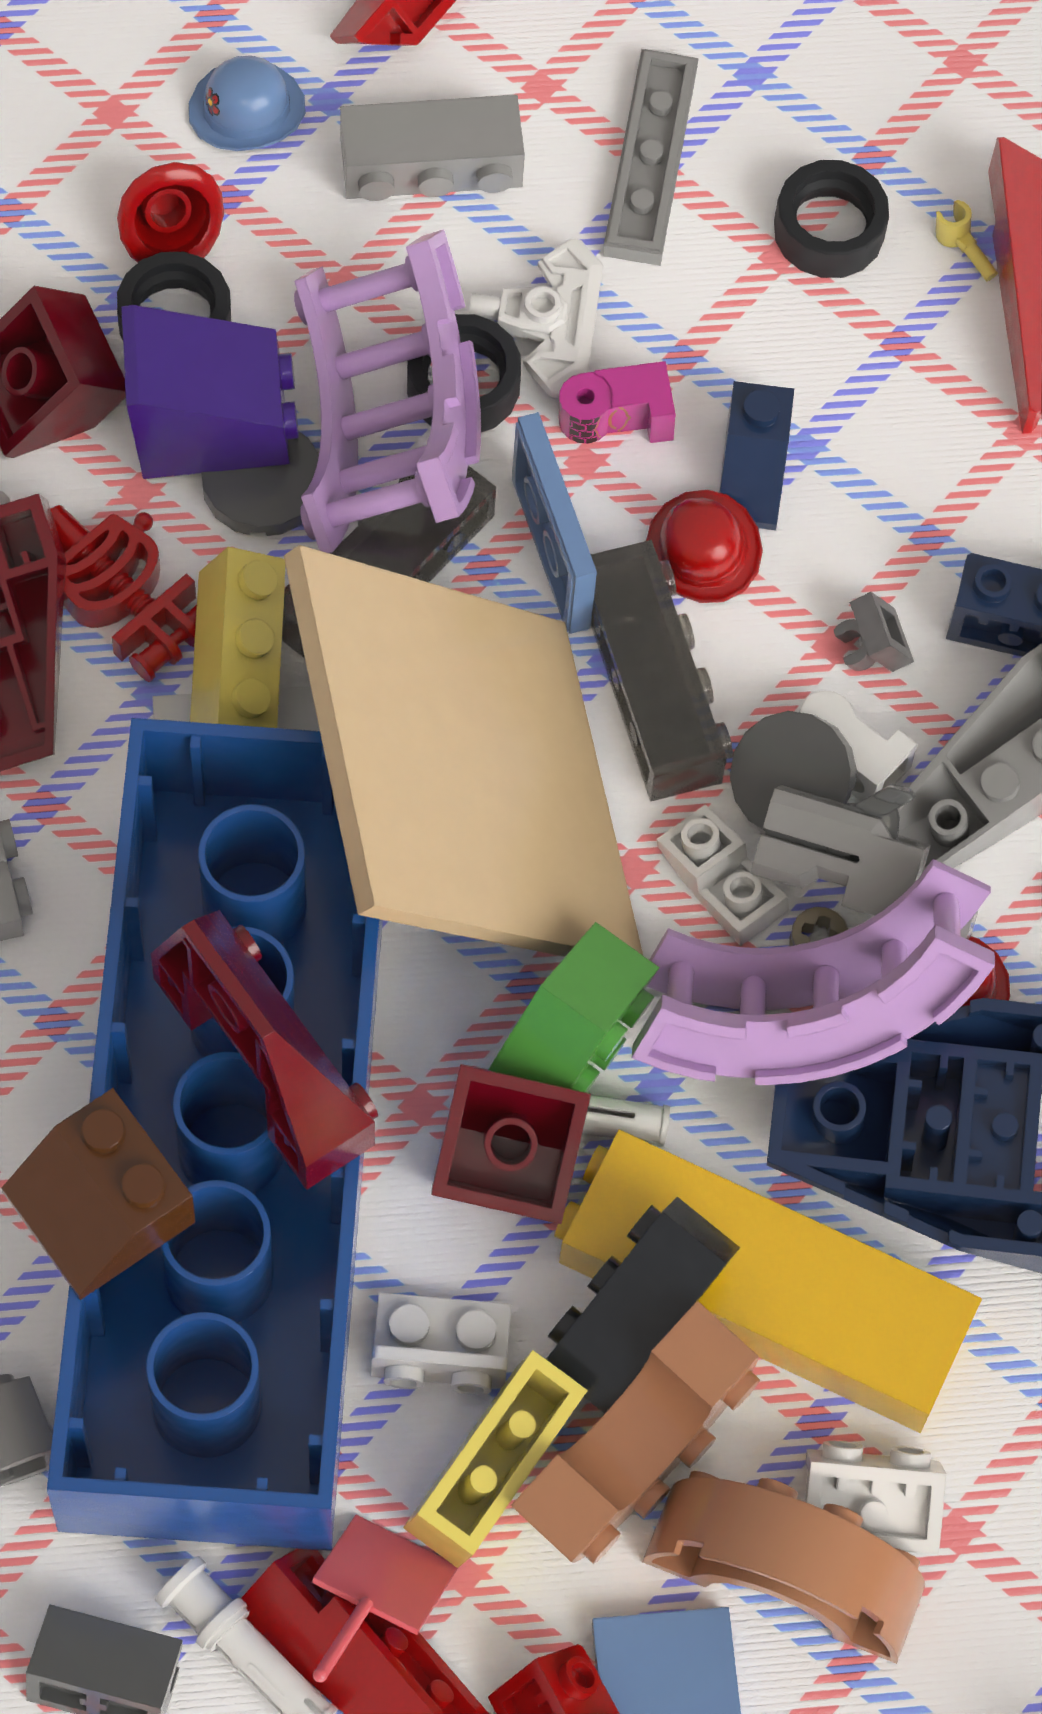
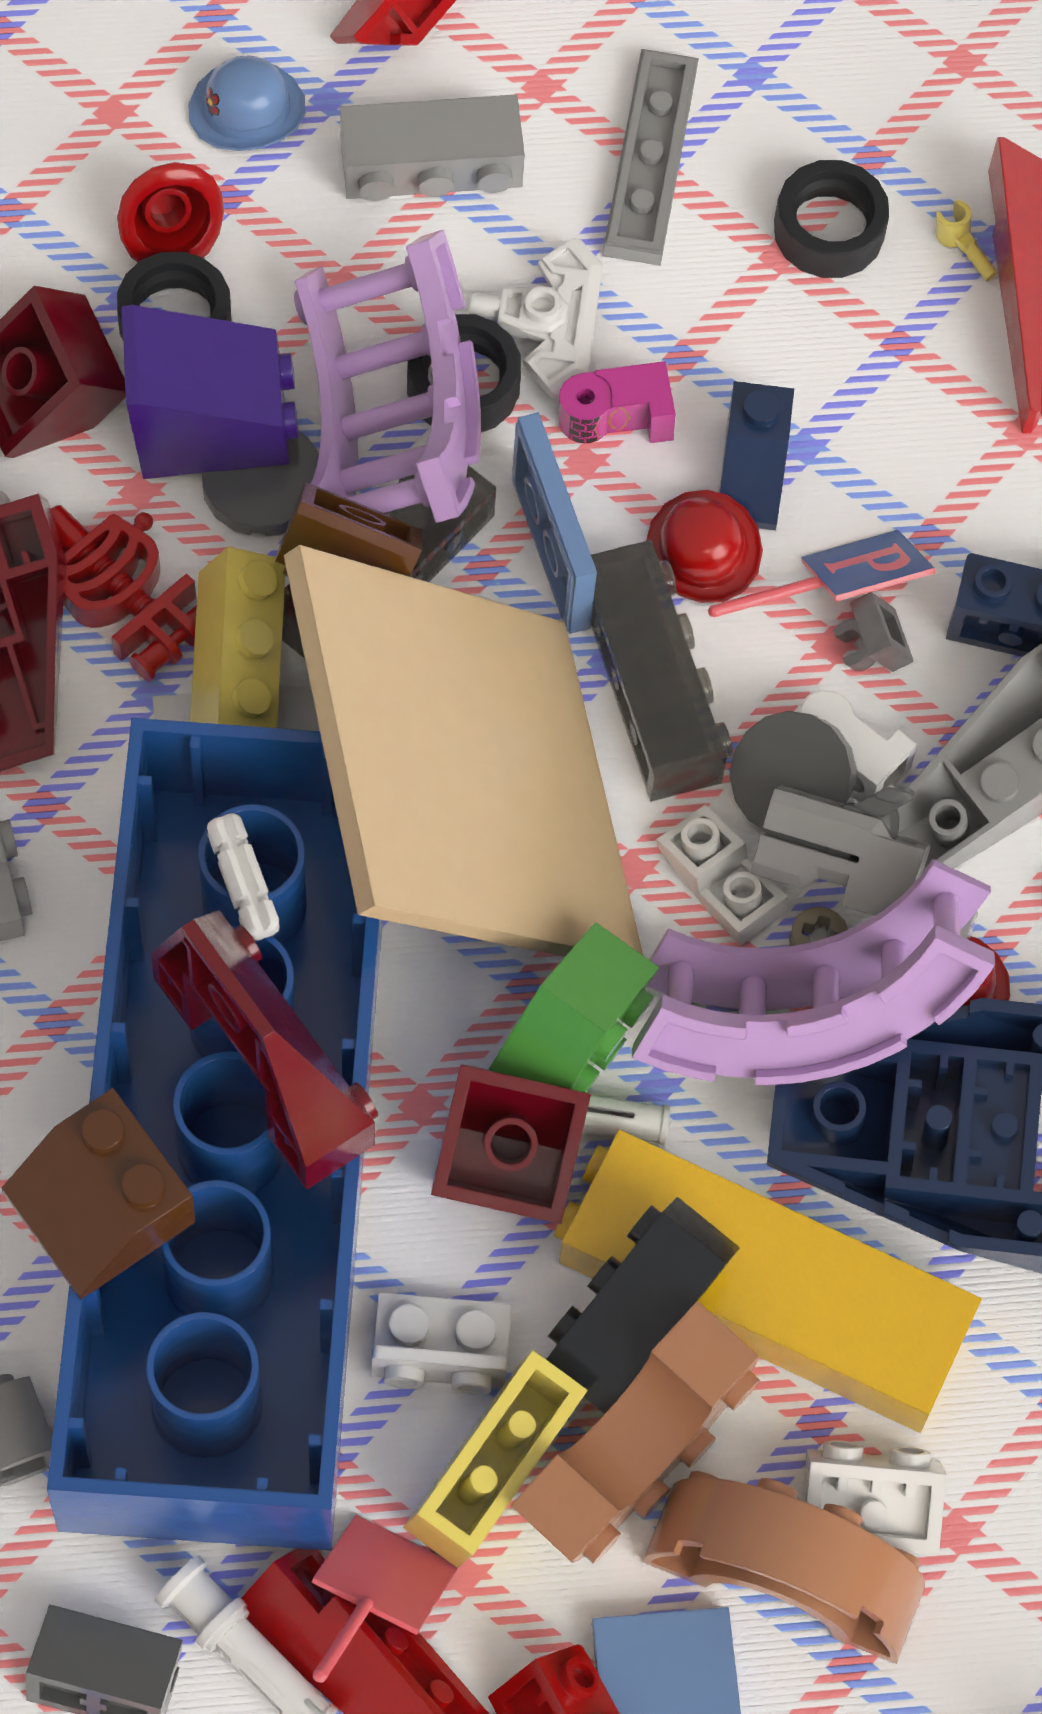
(243, 876): none -> white axle
(350, 531): none -> reddish brown slope
(846, 571): none -> piece

